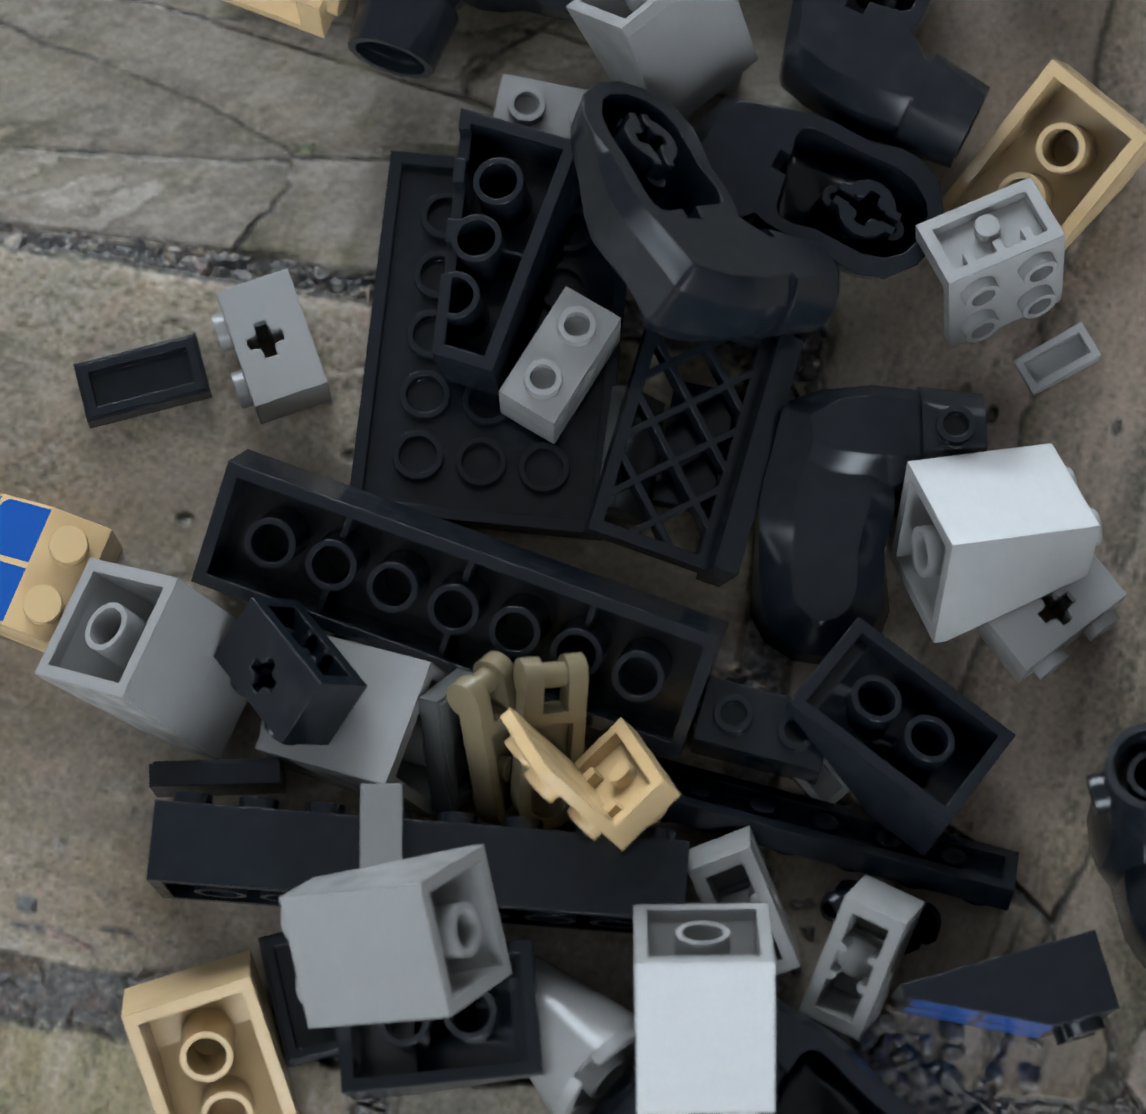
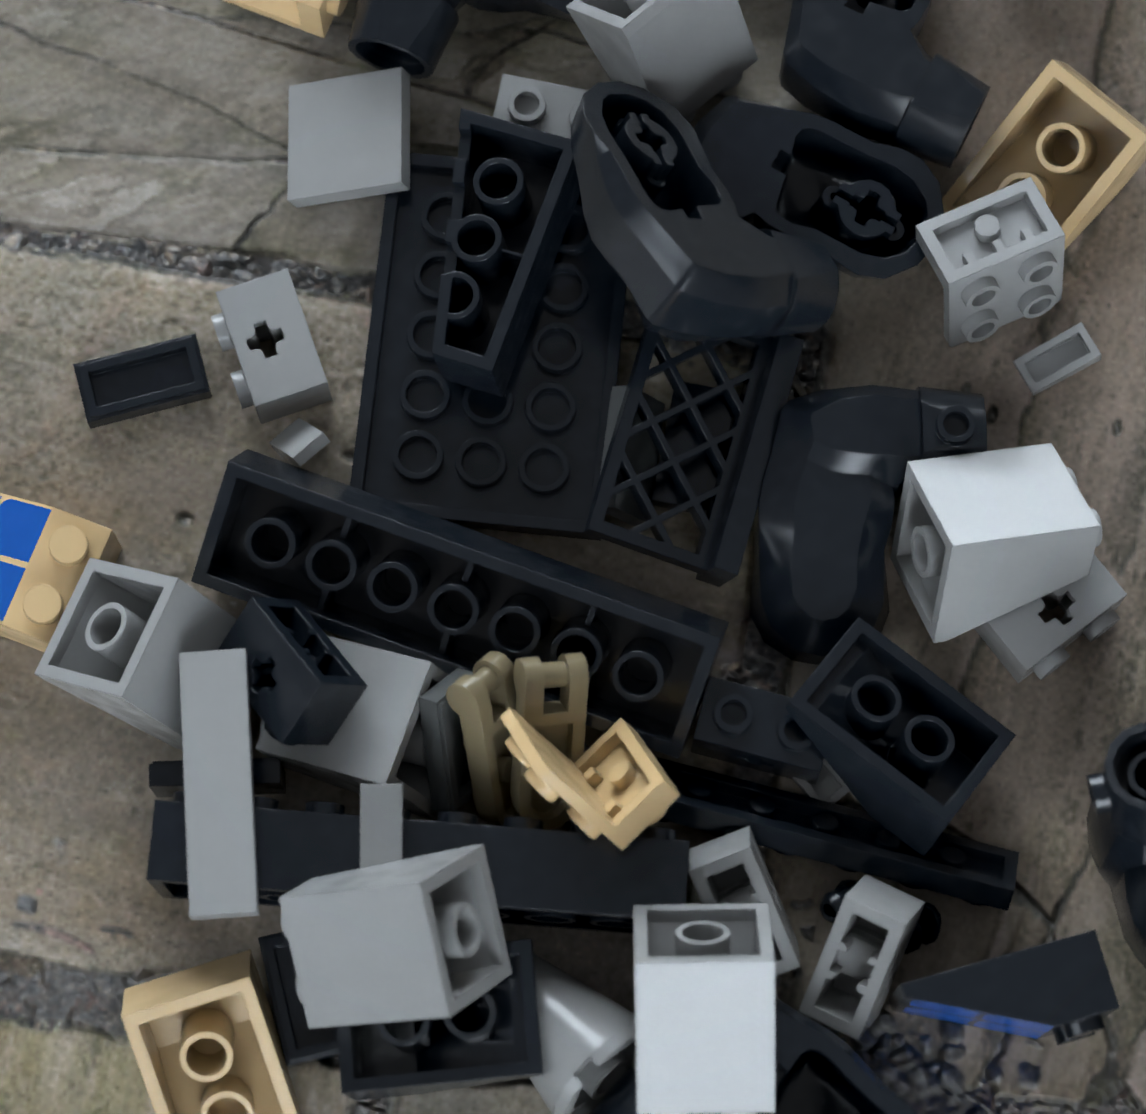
(218, 784): none -> light grey tile
(299, 442): none -> light grey piece
(349, 137): none -> light grey tile
(560, 365): light grey brick -> none

